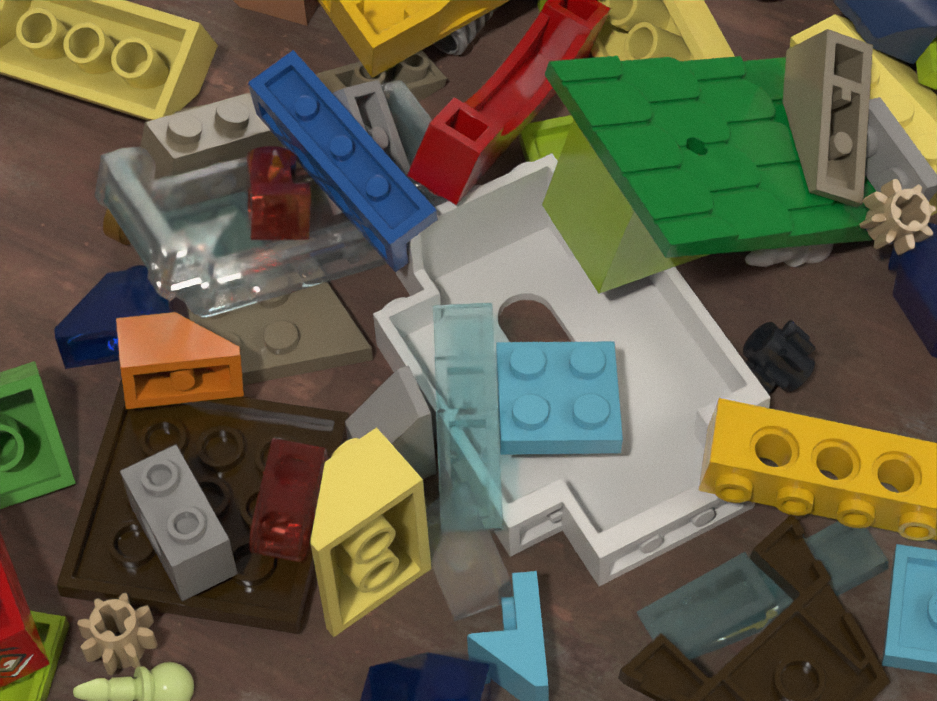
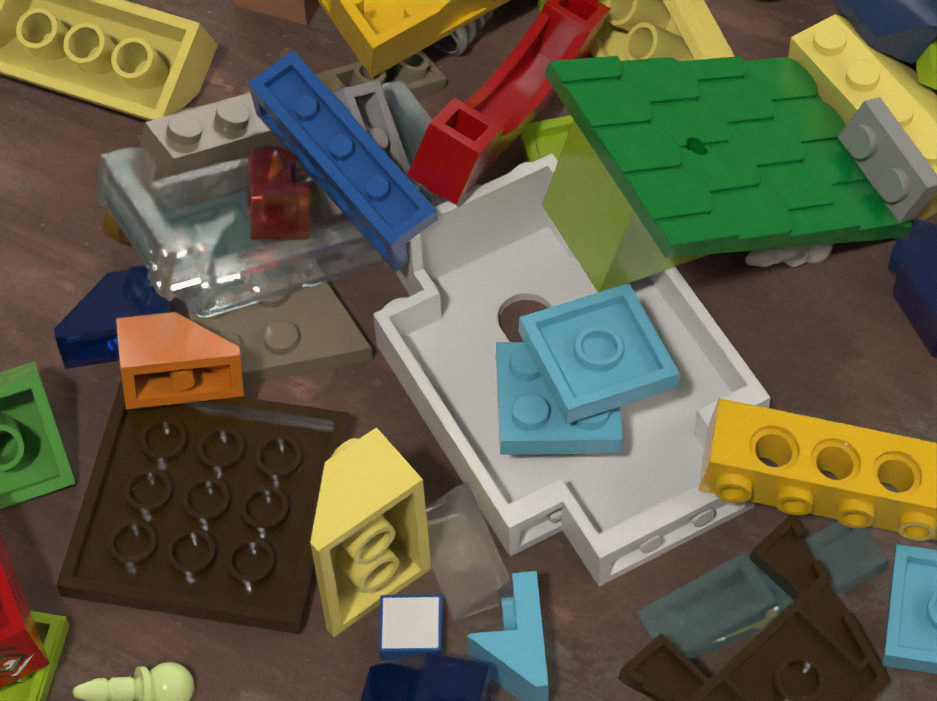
(115, 617): tan gear -> none
(179, 522): light grey brick -> none
(287, 500): clear red leg -> none
(402, 418): light grey slope -> none
(410, 625): none -> white tile
(467, 418): clear light blue slope -> none
(598, 353): none -> medium azure plate
(779, 356): black gear -> none
(829, 112): dark tan slope -> none
(897, 216): tan gear -> none

